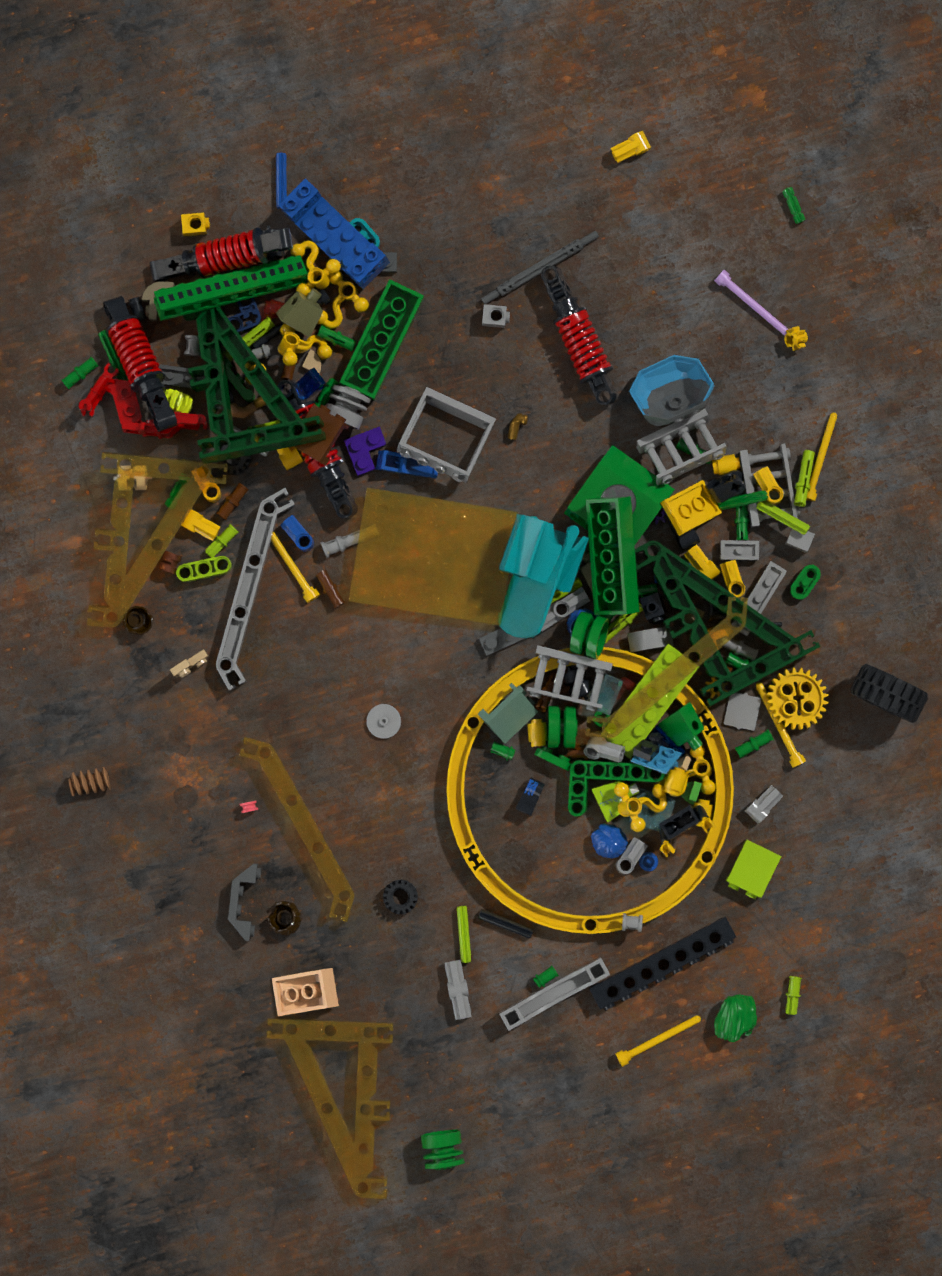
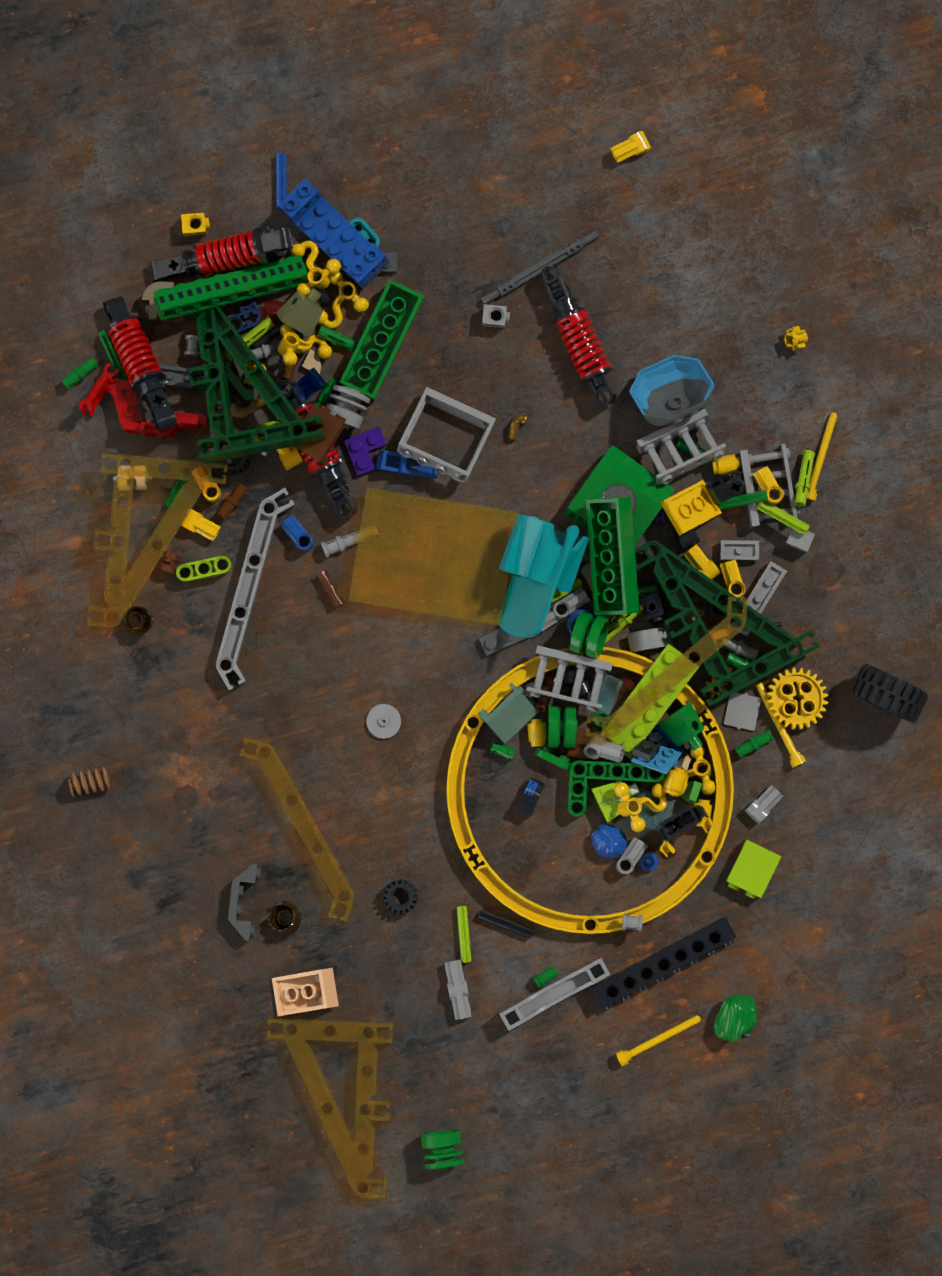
(136, 307): black pin -> none
(179, 401): neon yellow gear -> none
(183, 668): tan plate -> none
(221, 541): lime axle -> none
(249, 806): coral bush -> none
(309, 592): yellow piece -> none
(724, 280): lavender piece -> none
(741, 523): green pin -> none
(793, 205): green axle -> none
(793, 995): lime axle -> none
(805, 582): green plate -> none

